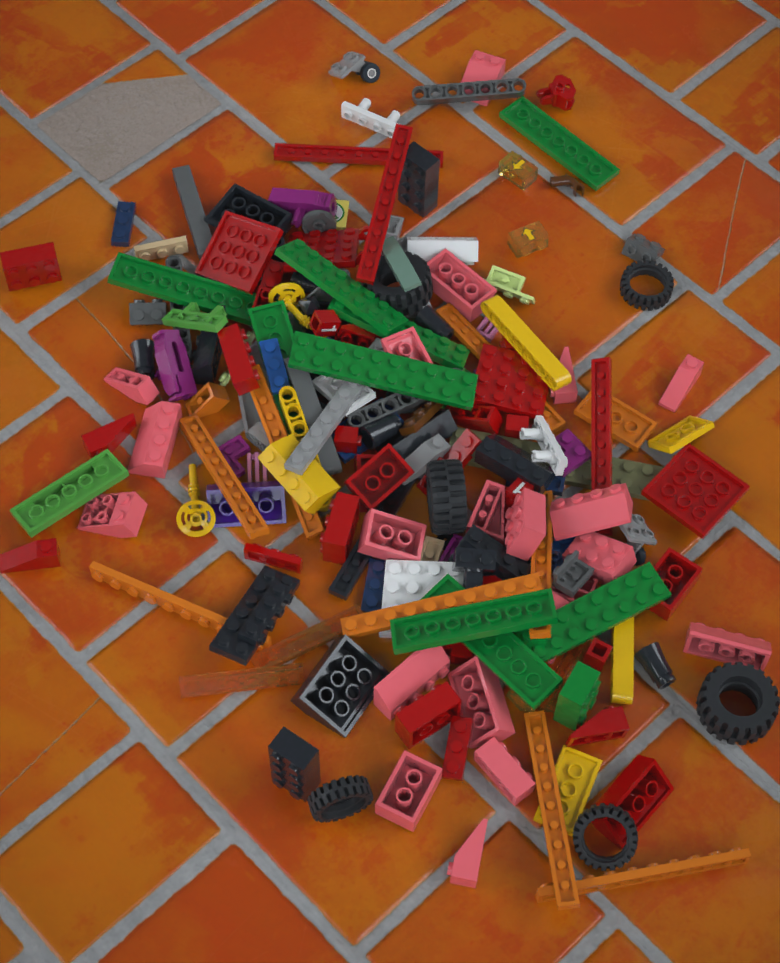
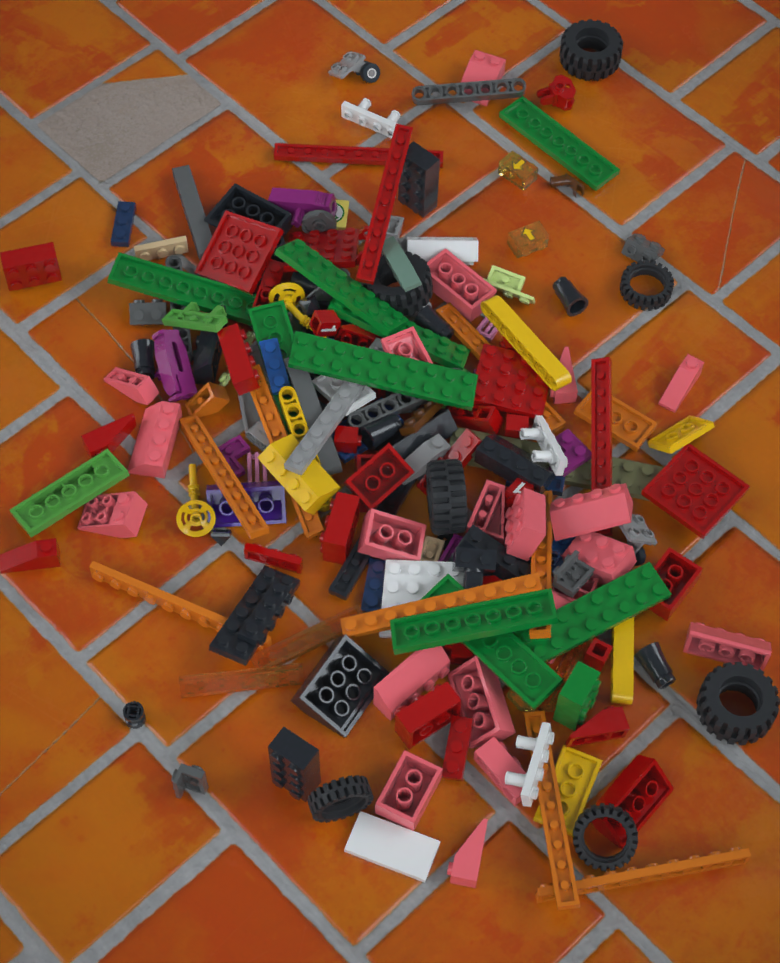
(136, 719): none -> black wheel
(189, 777): none -> dark grey bracket
(221, 536): none -> black slope
(392, 846): none -> white tile
(535, 771): none -> white plate
(570, 297): none -> black plant
(591, 64): none -> black tyre

